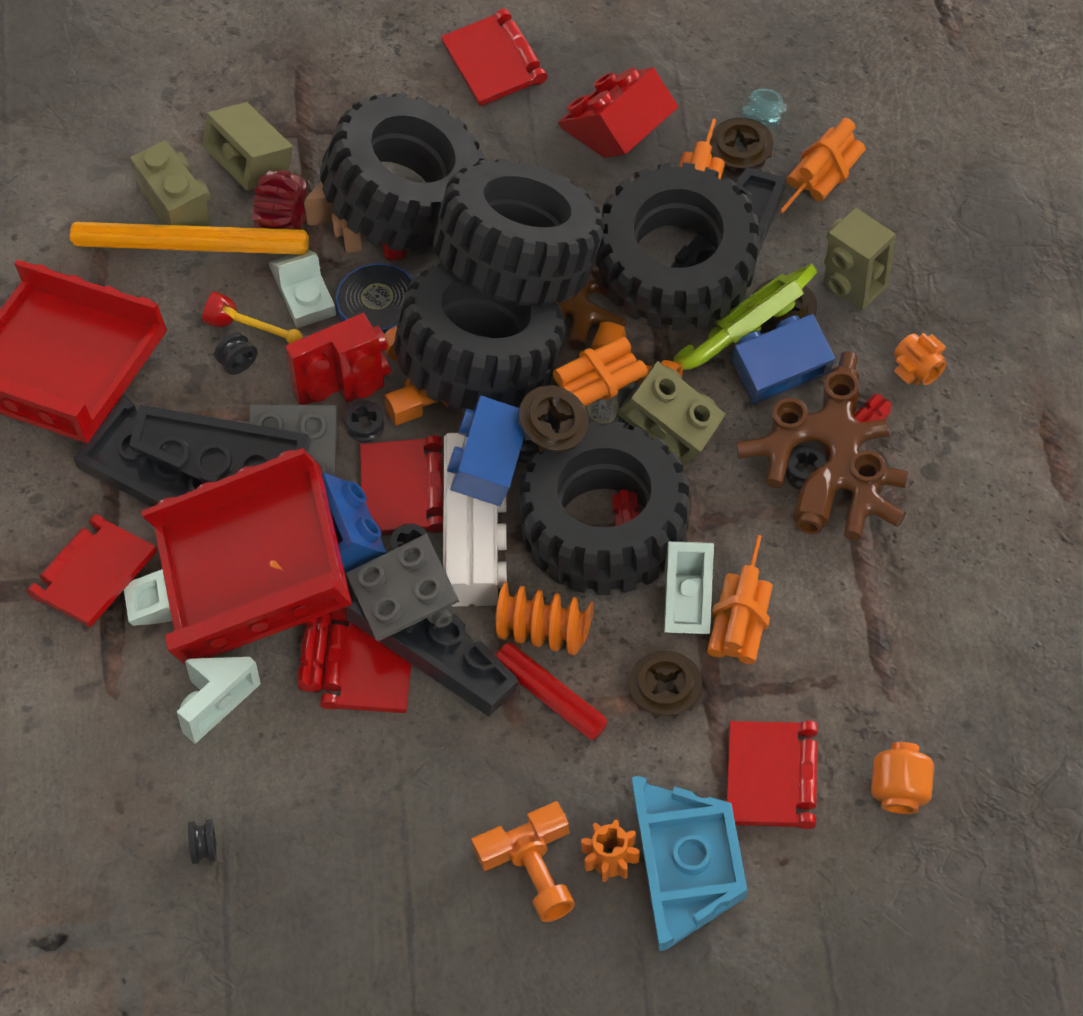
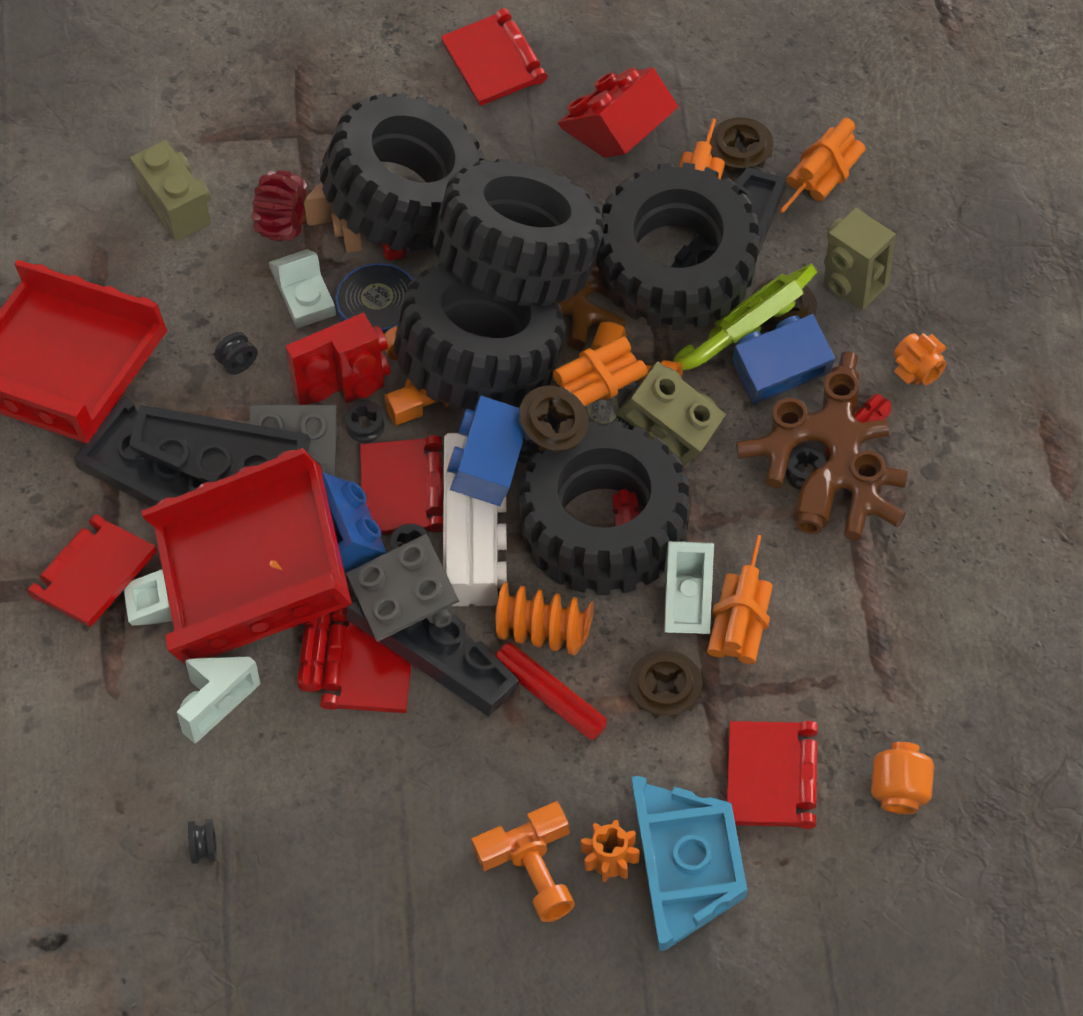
(189, 238): light orange axle -> none
(222, 312): hinge -> none
(245, 143): olive brick -> none
(764, 106): clear light blue plate -> none

